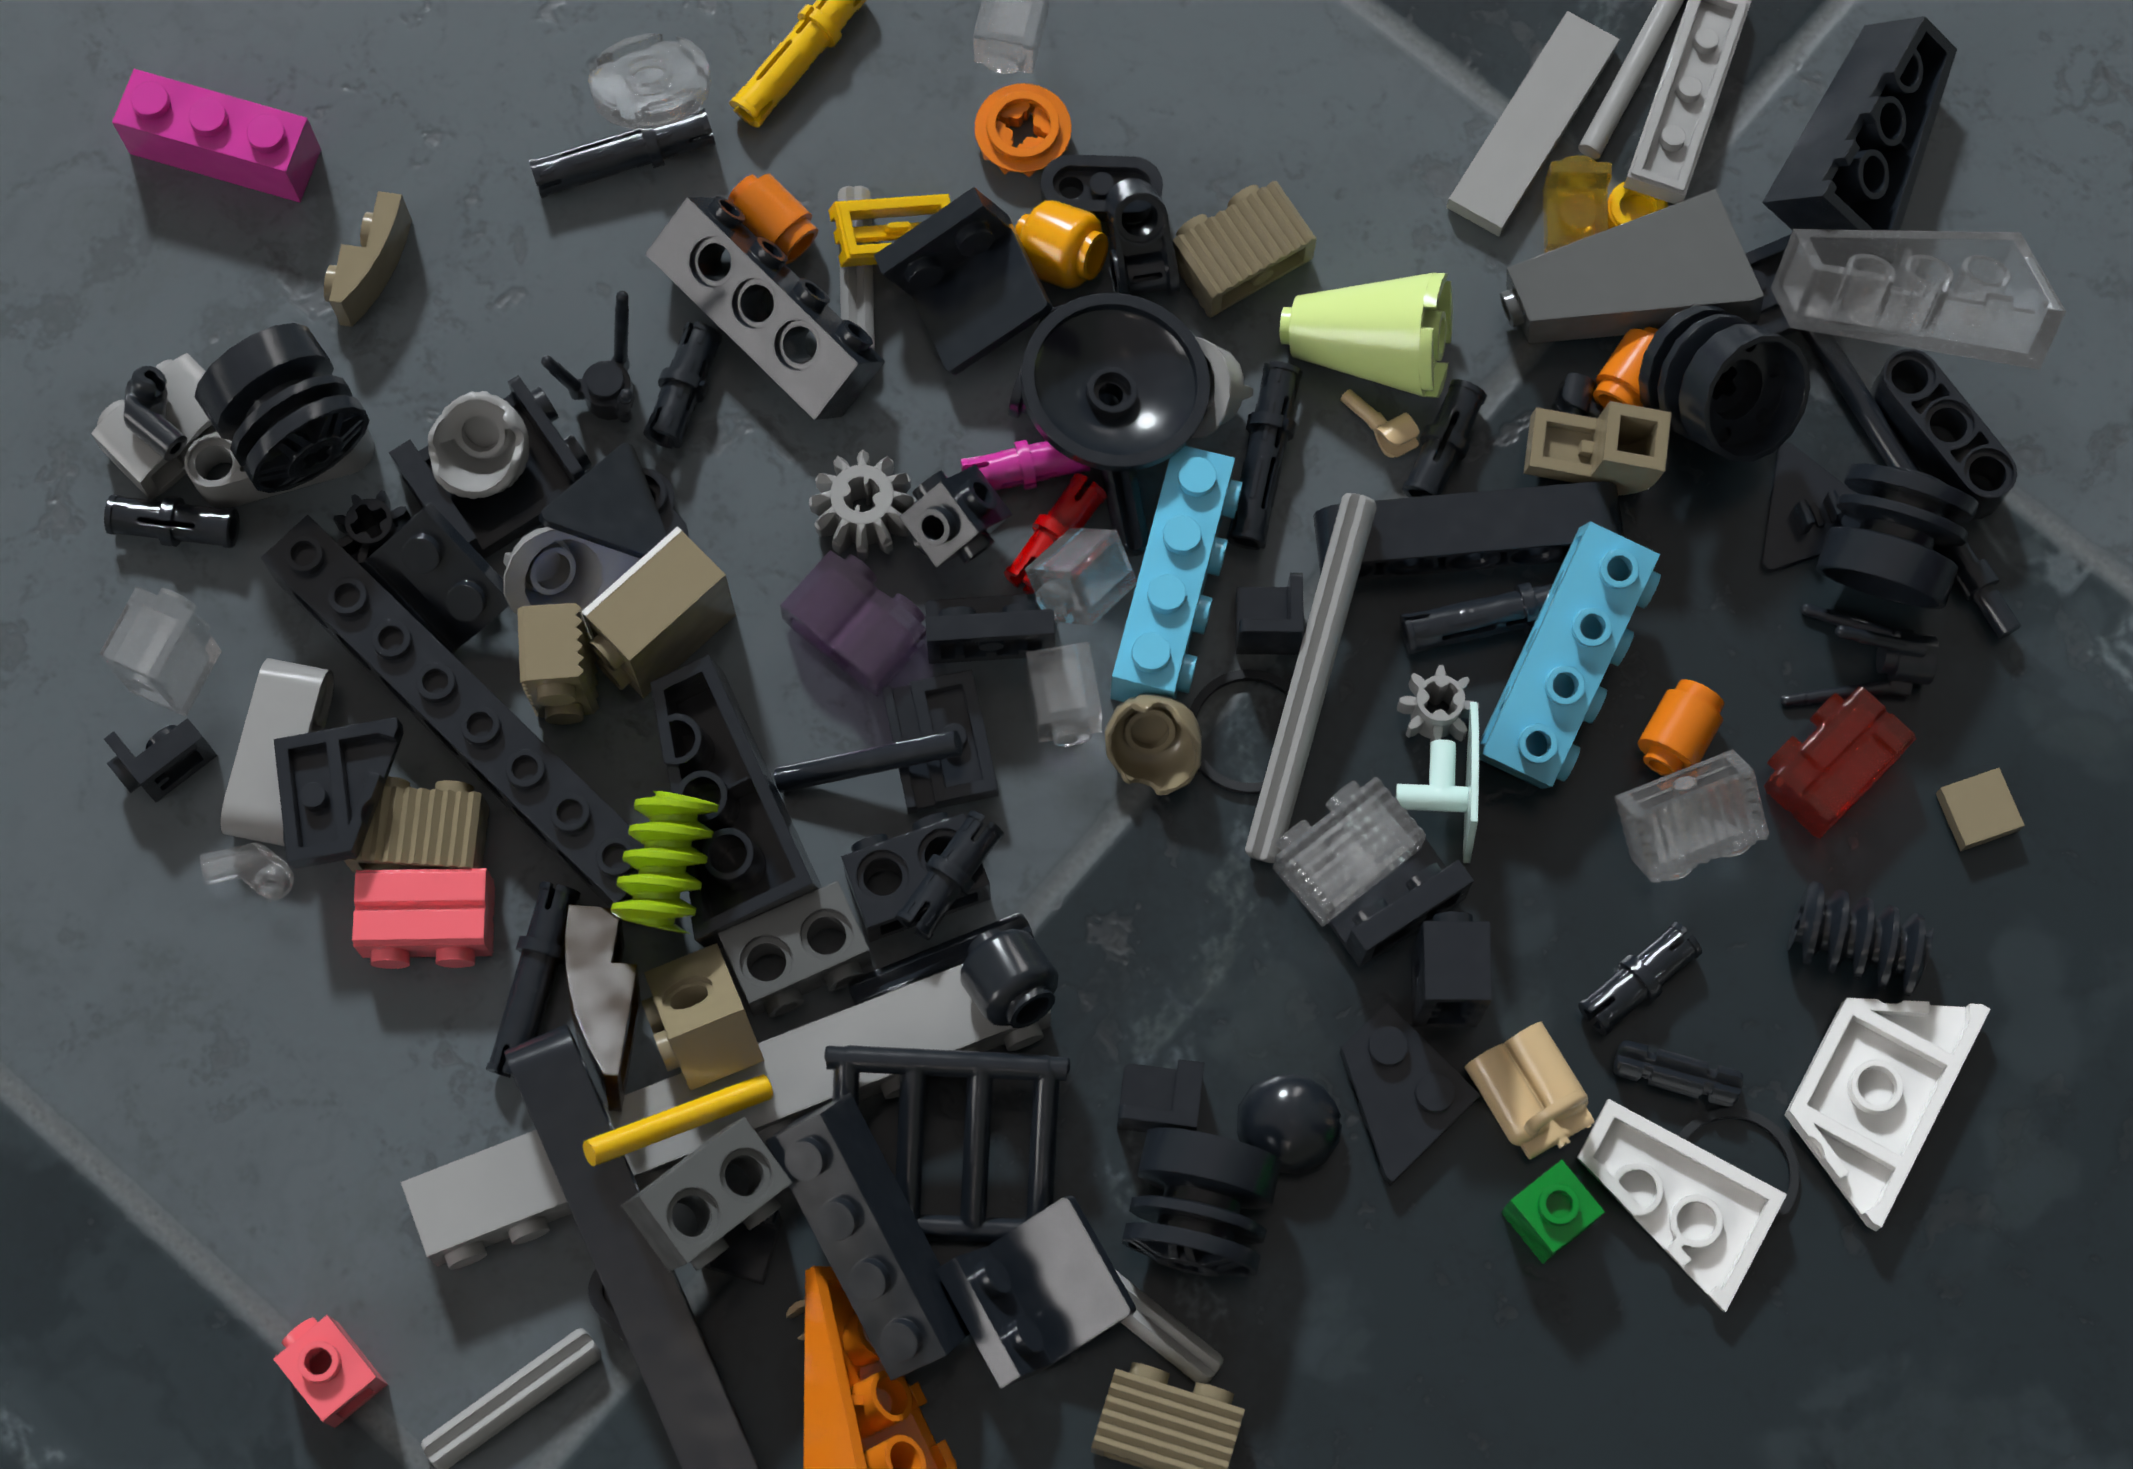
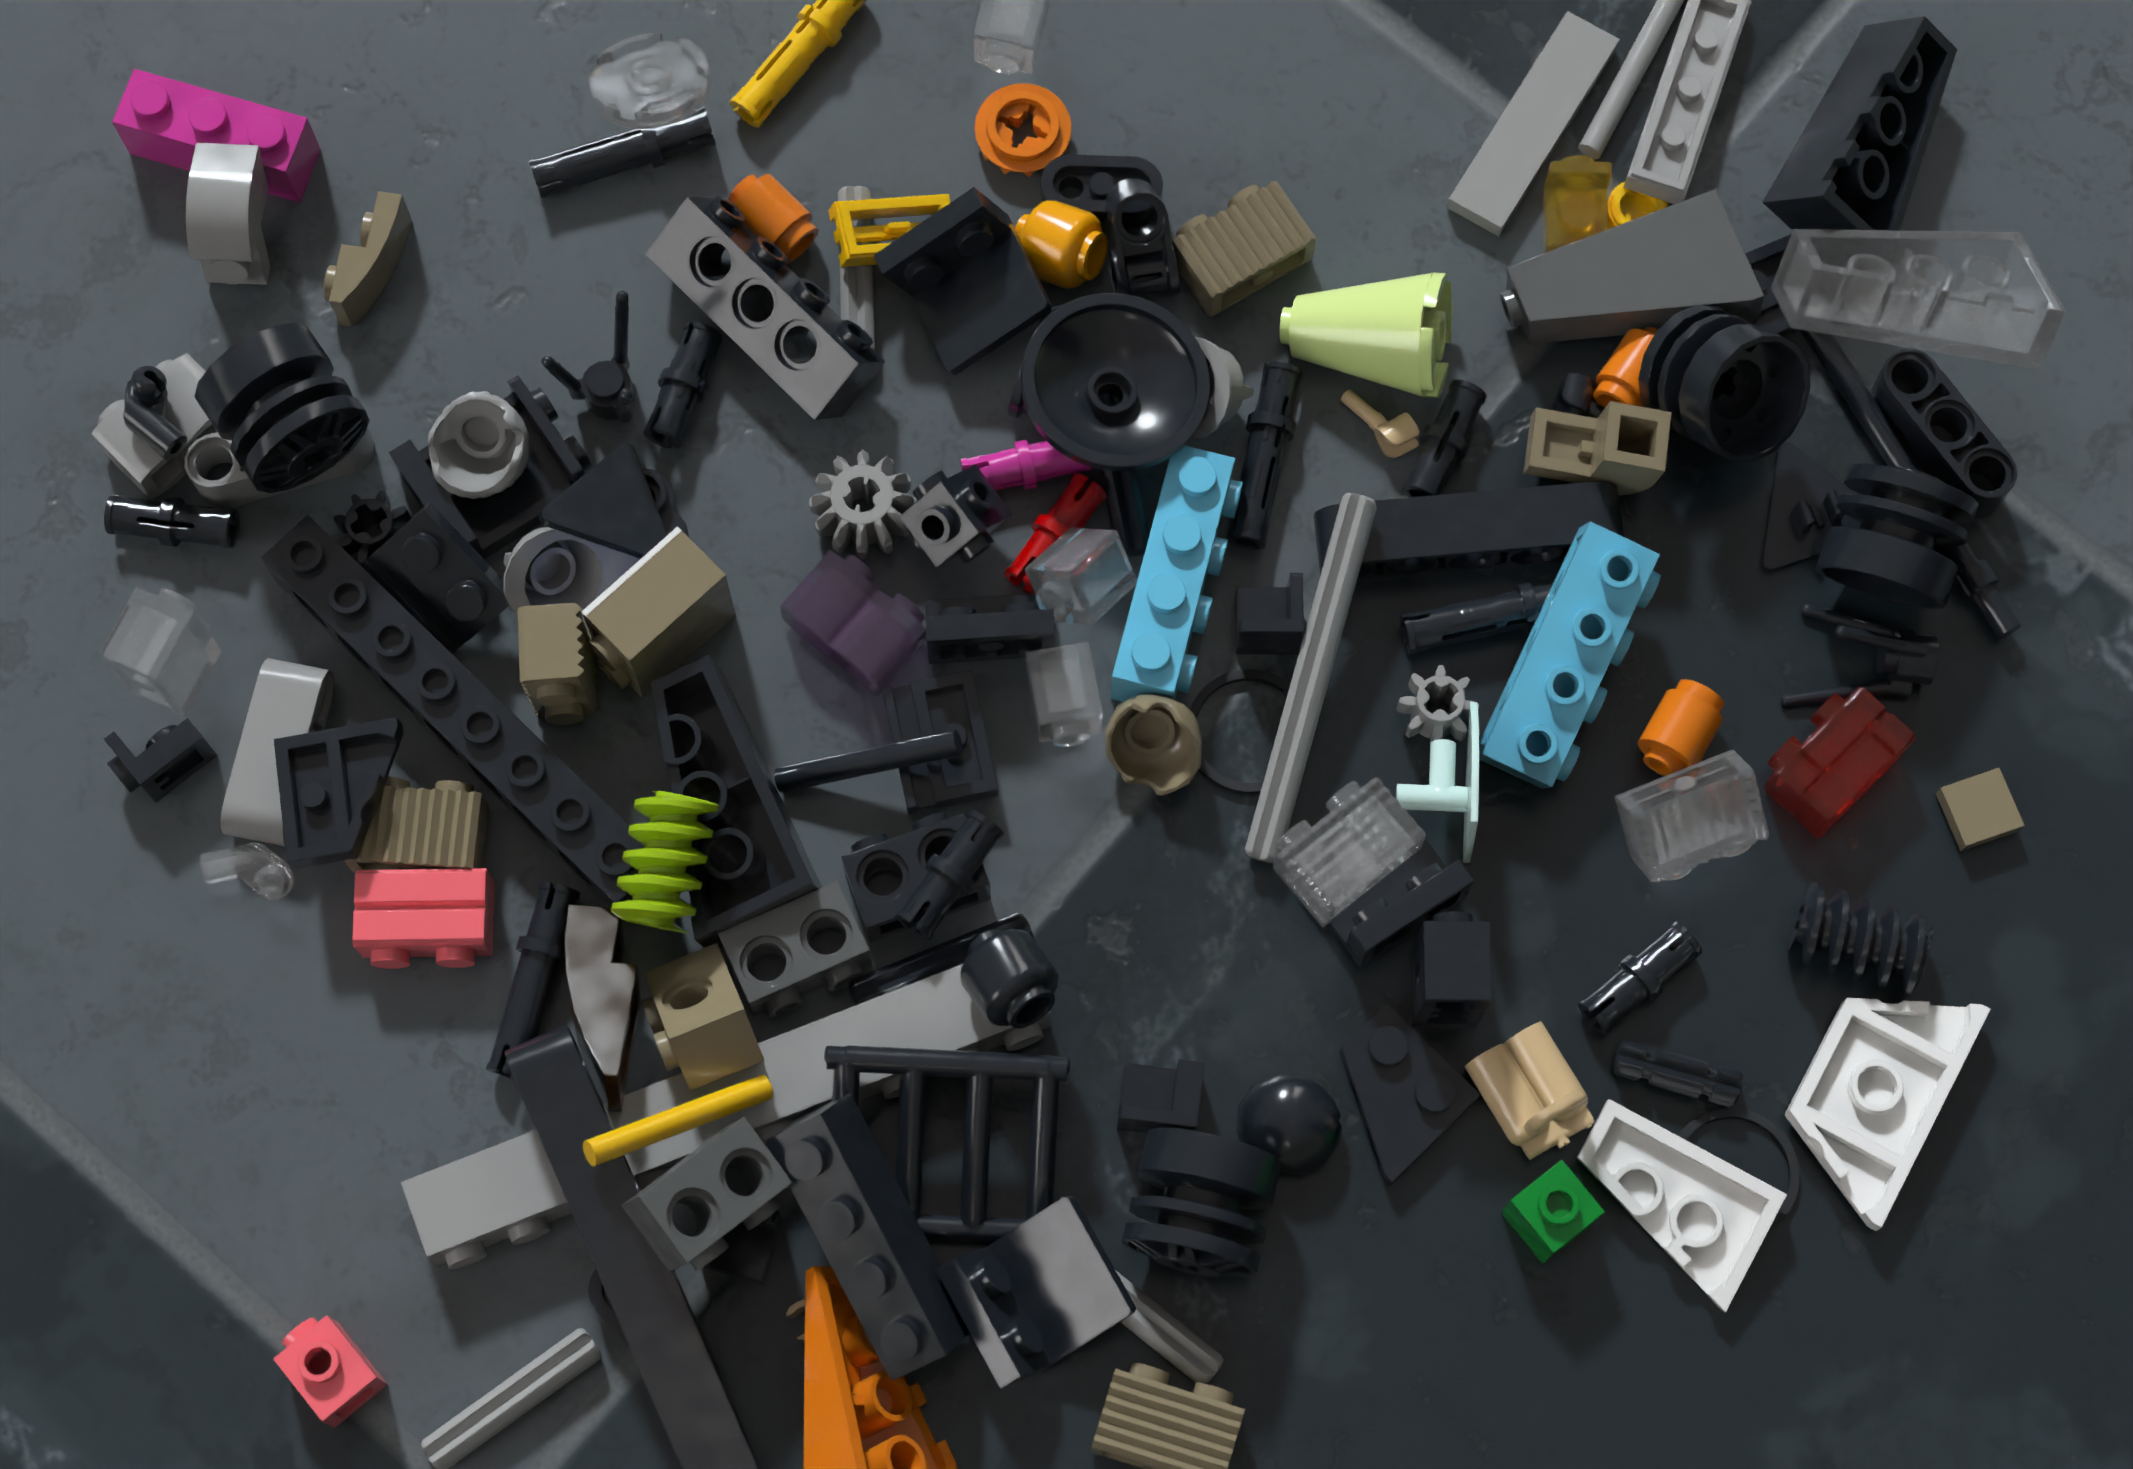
(226, 212): none -> light grey brick

